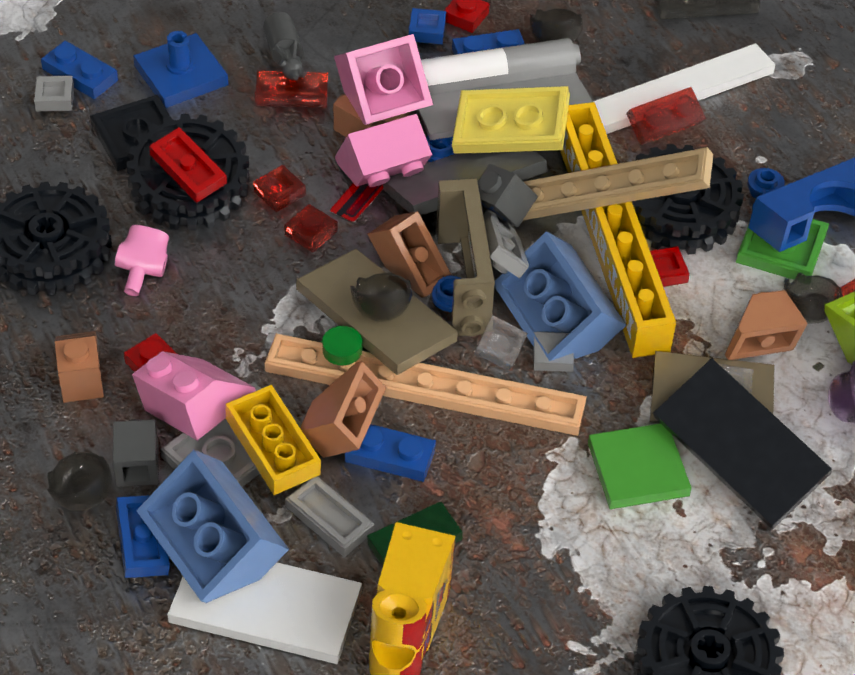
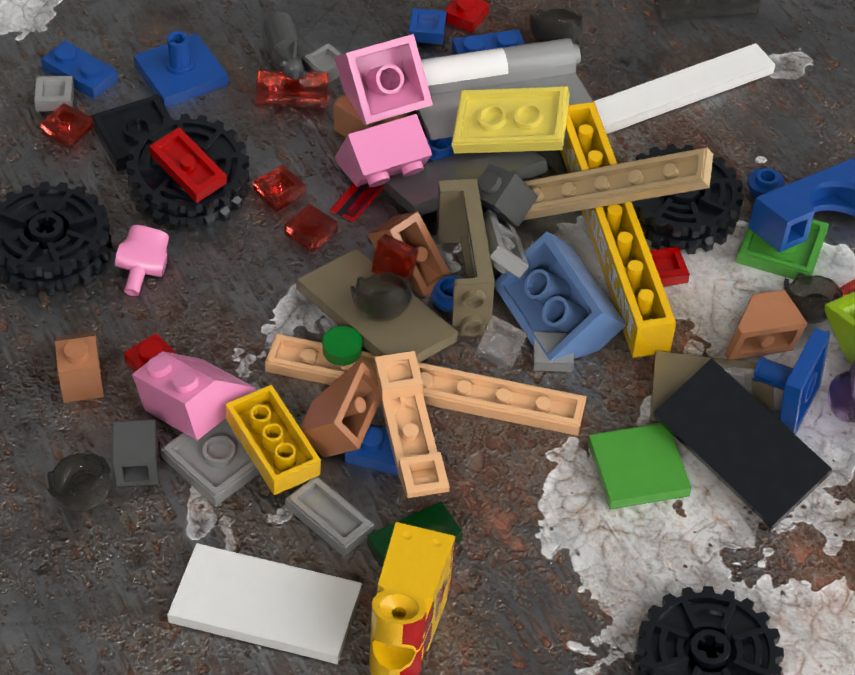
(67, 125): none -> clear red plate
(140, 549): blue plate -> none
(211, 528): medium blue slope -> none
(322, 61): none -> light grey tile
(394, 257): none -> clear red plate
(409, 426): none -> light nougat slope
(665, 115): clear red plate -> none
(798, 383): none -> blue tile

